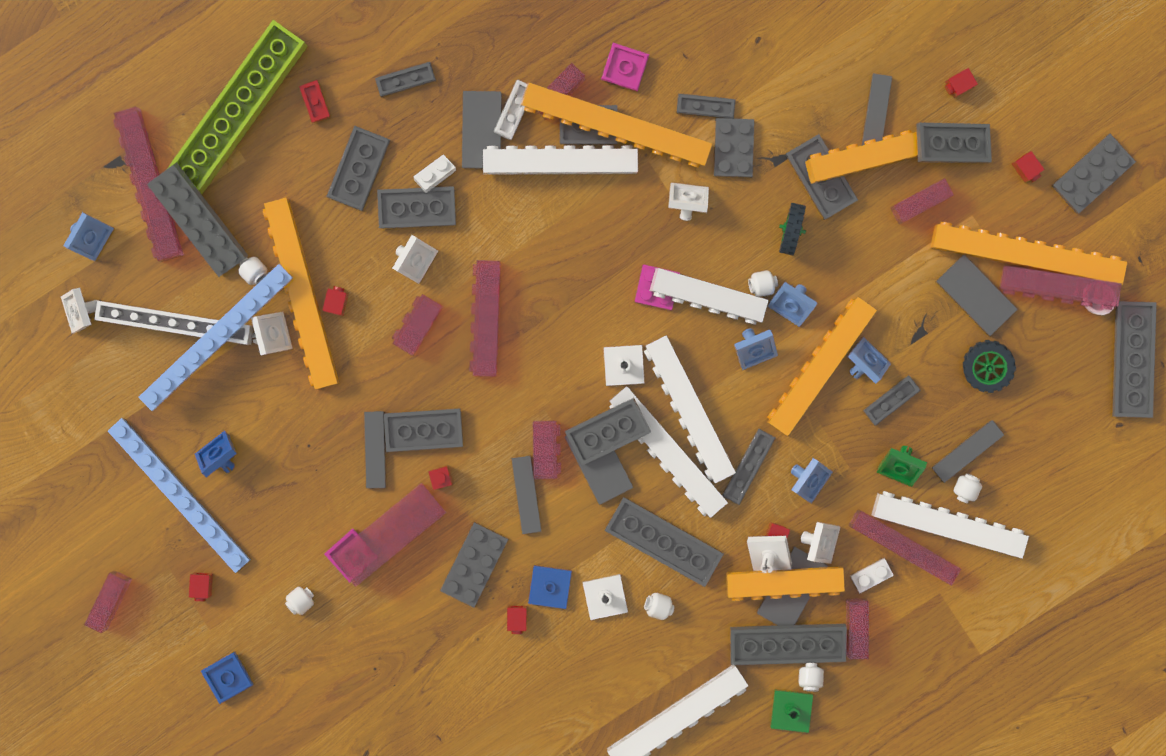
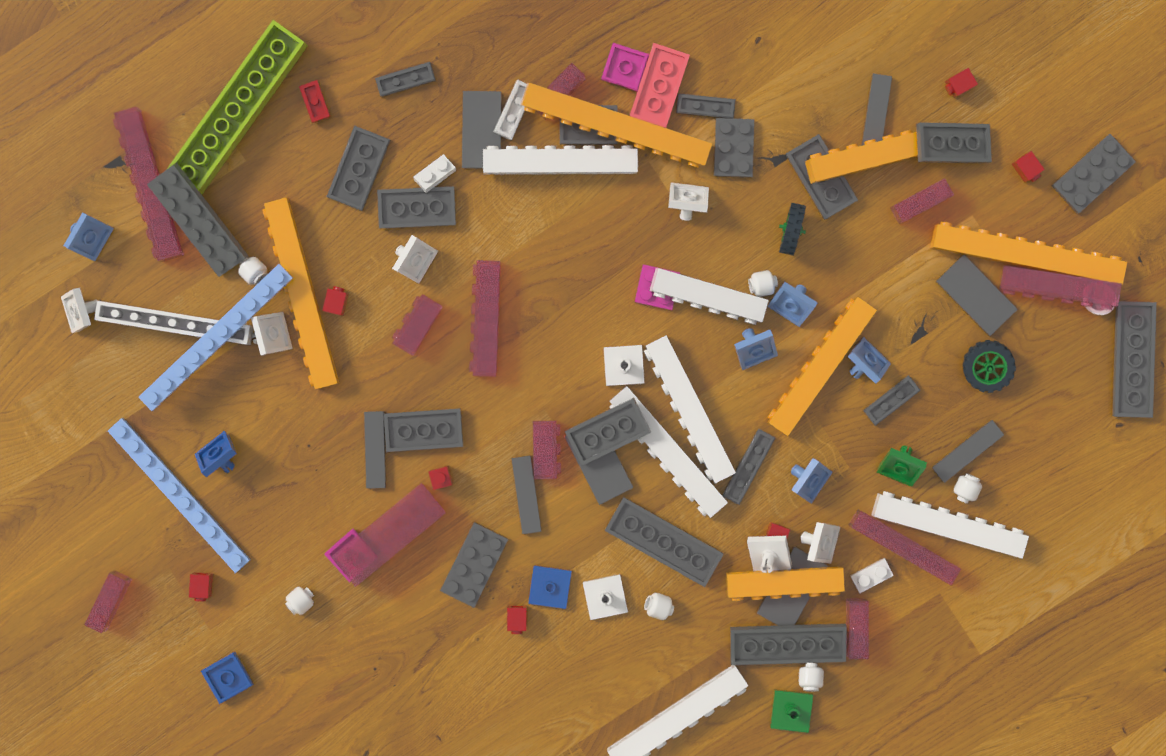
(659, 85): none -> coral plate

